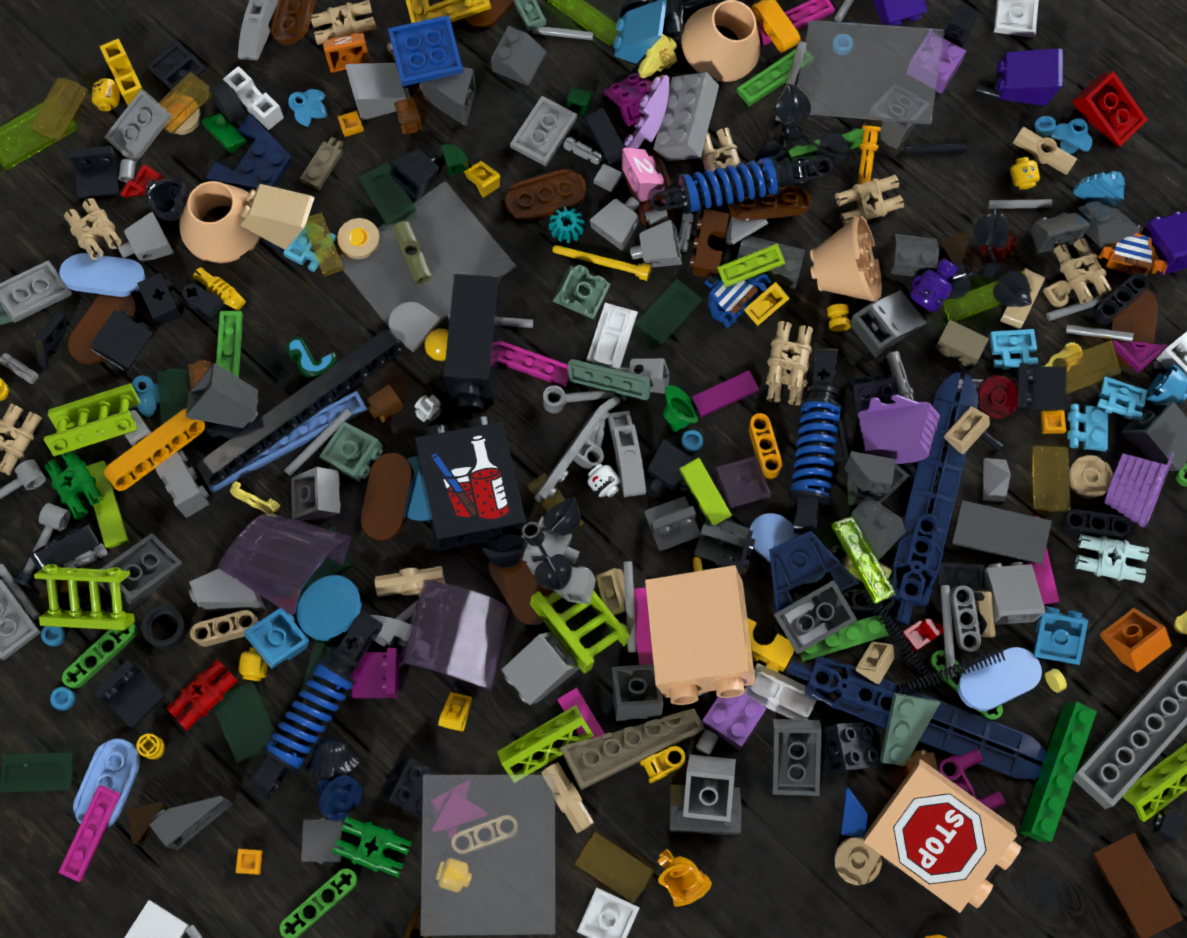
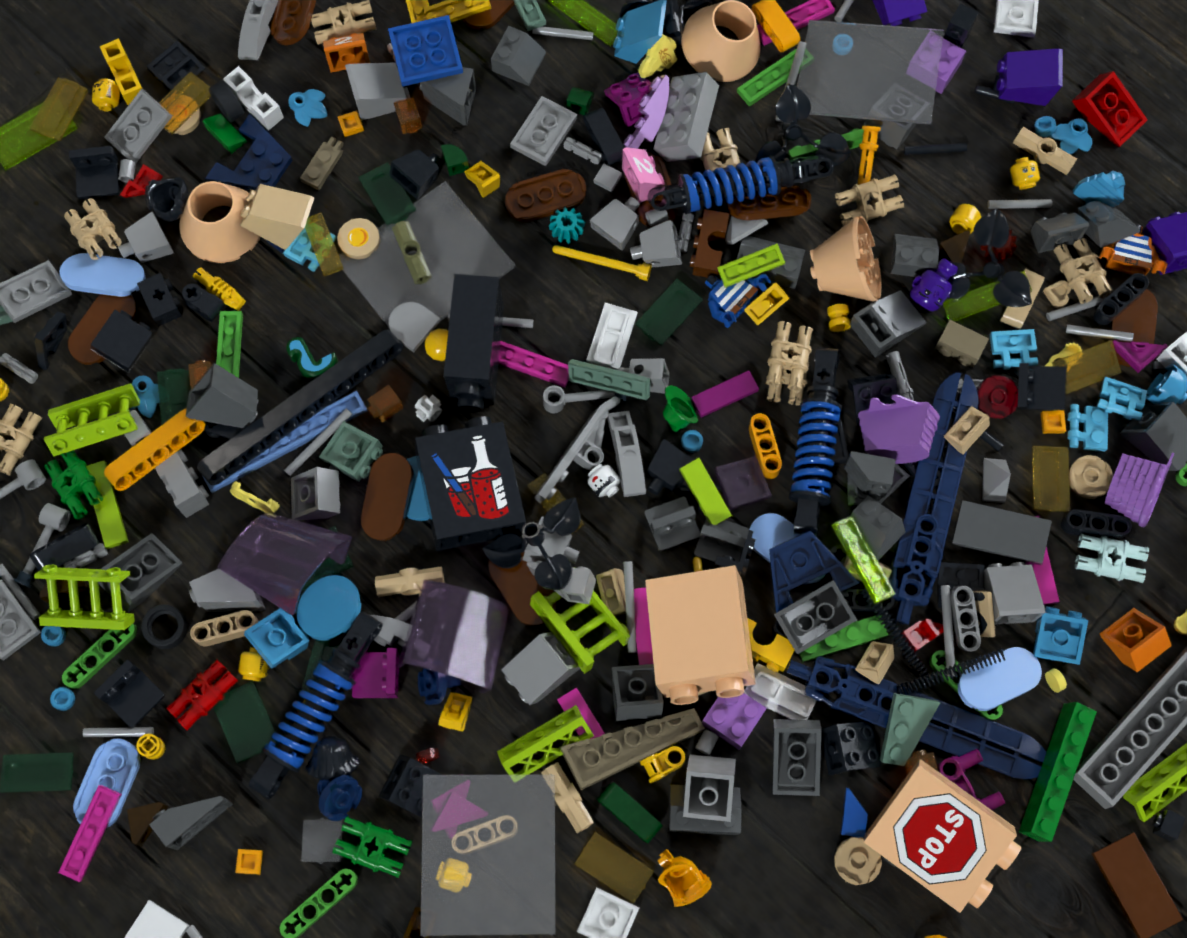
(117, 732): none -> light grey bar
(427, 755): none -> clear red tile
(434, 685): none -> dark blue tile
(581, 291): sand green slope -> none
(629, 812): none -> dark green beam
(964, 218): none -> yellow head

